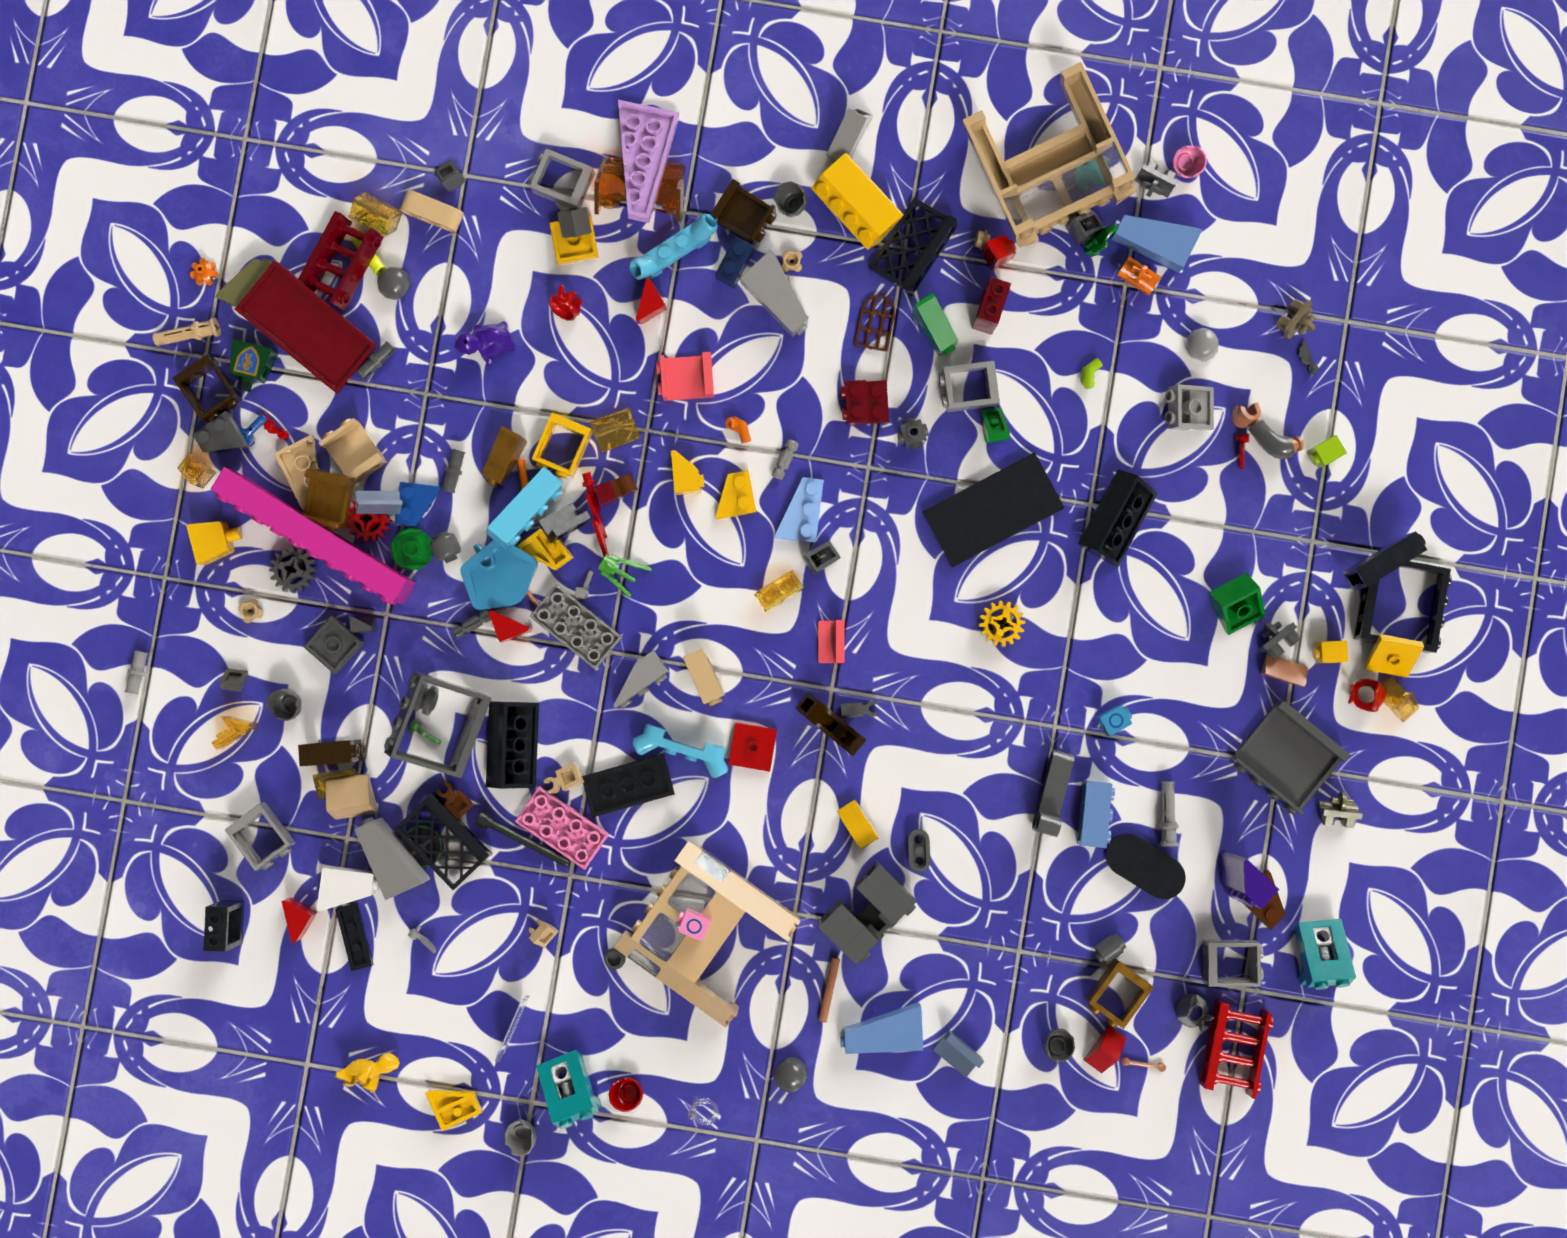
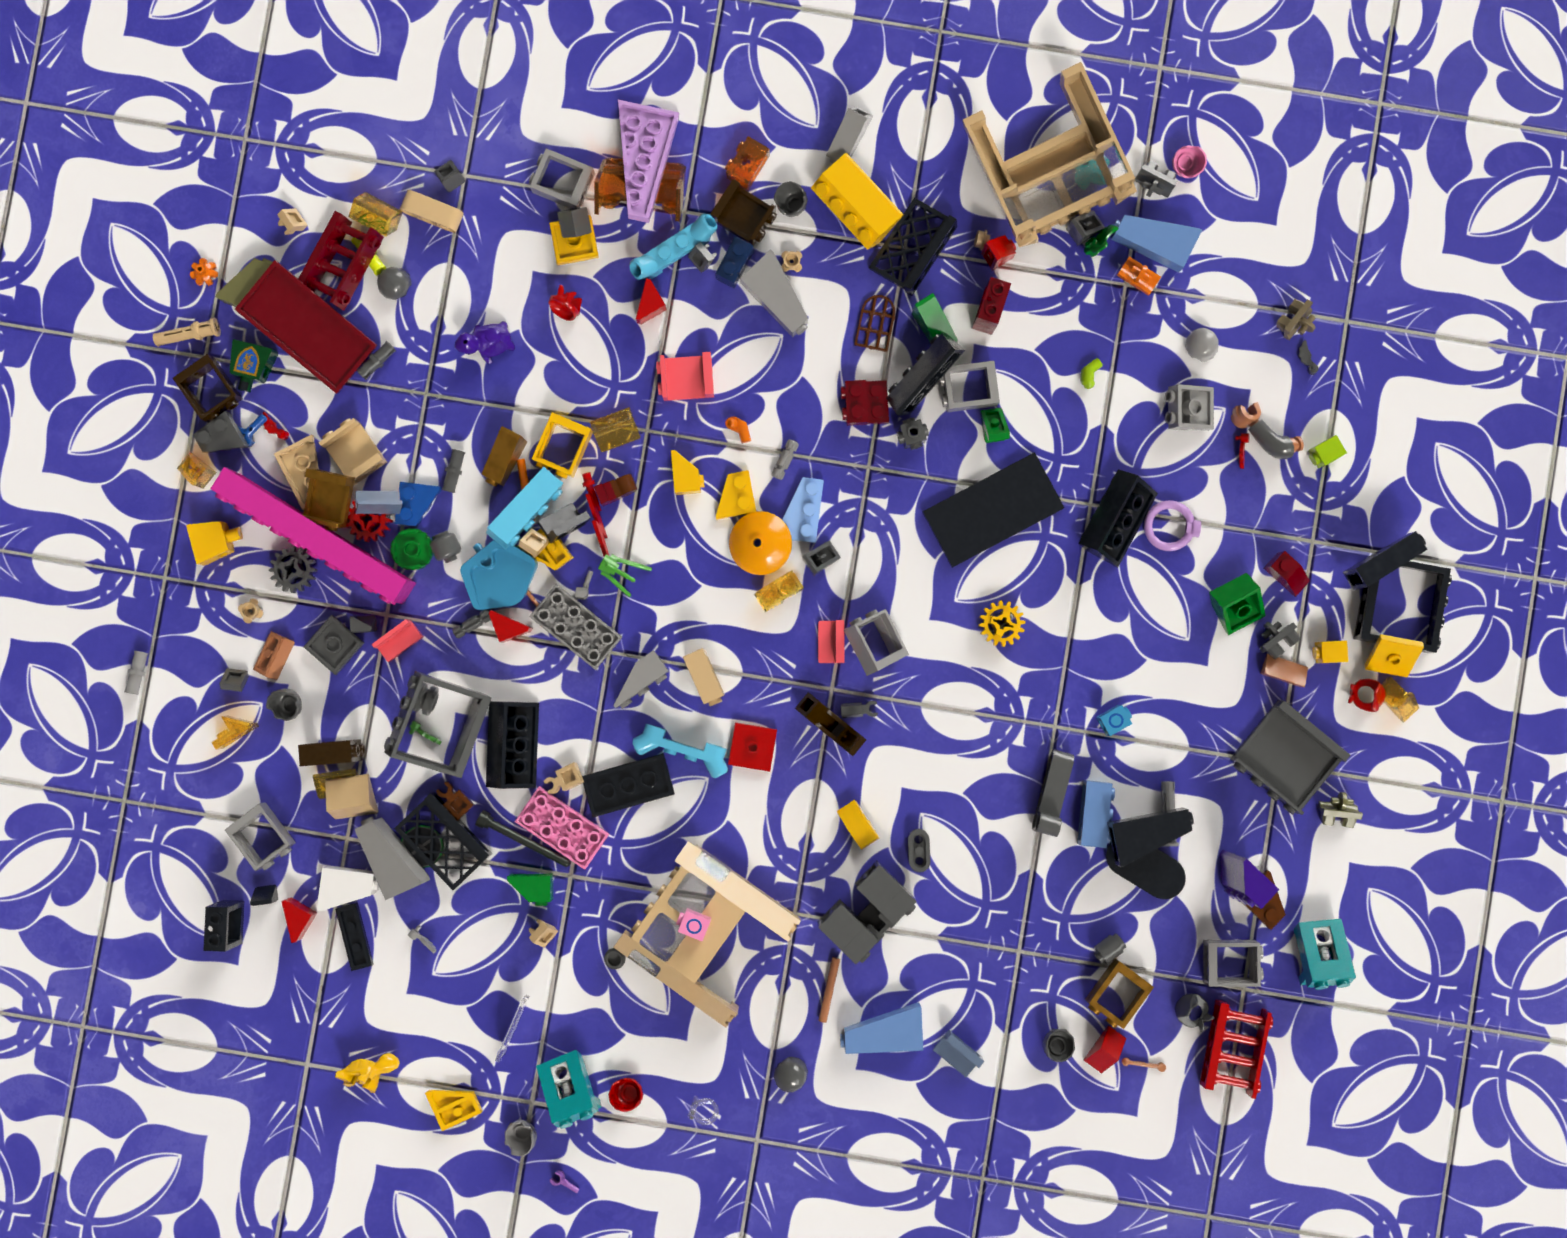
(264, 895): none -> black slope
(273, 655): none -> nougat slope
(291, 220): none -> tan tile
(398, 640): none -> coral panel
(533, 542): none -> tan tile
(533, 887): none -> green slope
(563, 1181): none -> medium lavender hand
(701, 256): none -> dark grey tile
(747, 150): none -> clear orange brick
(774, 547): none -> light orange dish
(889, 635): none -> light grey window
(924, 375): none -> black slope
(1143, 834): none -> black slope
(1192, 526): none -> lavender piece
(1287, 572): none -> dark red slope

